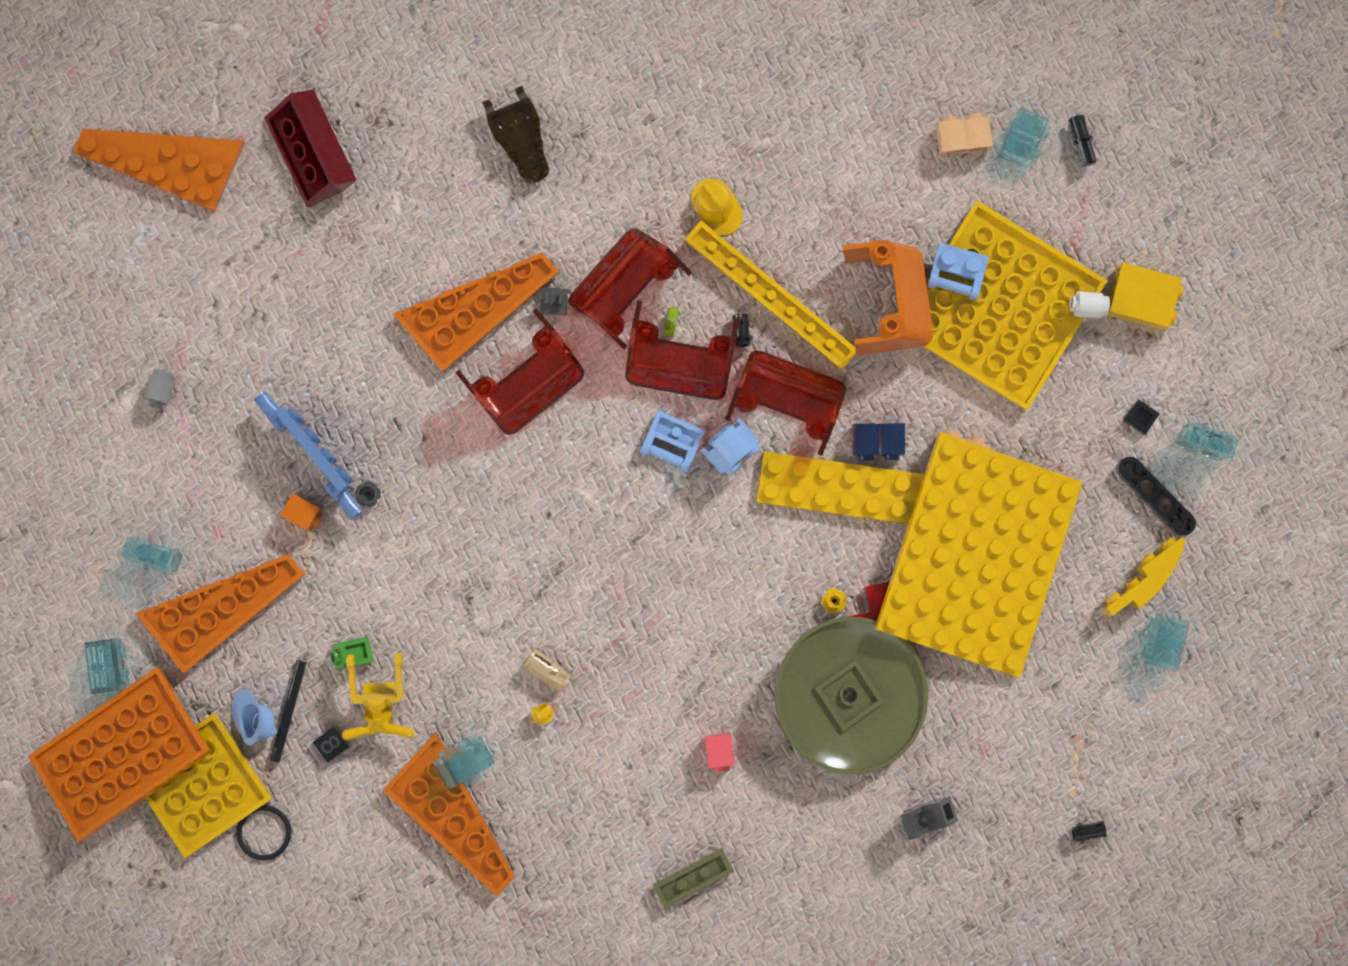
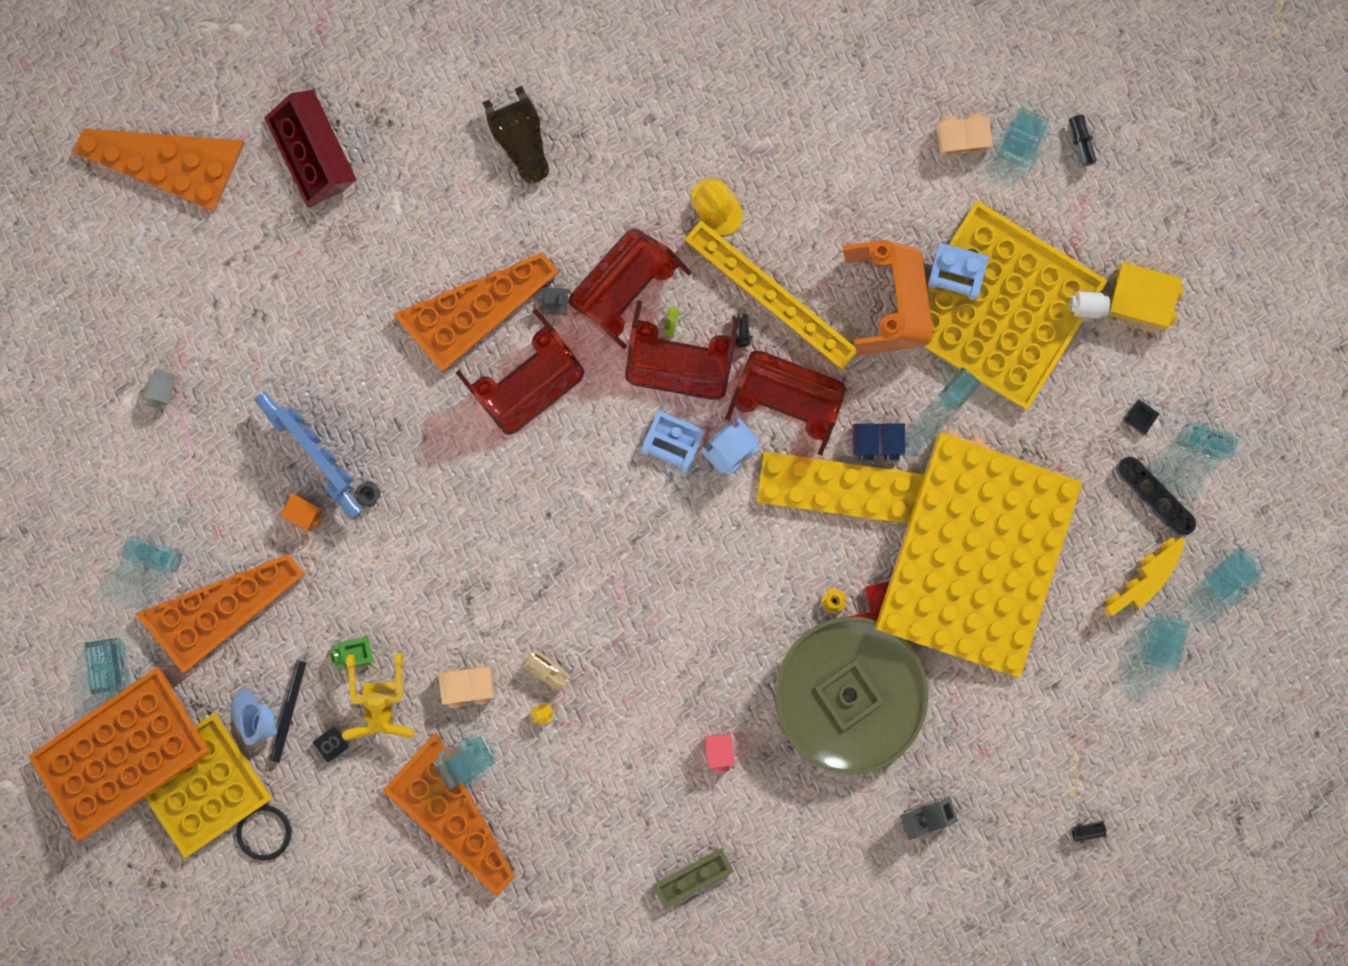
(466, 686): none -> light nougat brick
(958, 390): none -> clear light blue brick
(1232, 577): none -> clear light blue brick

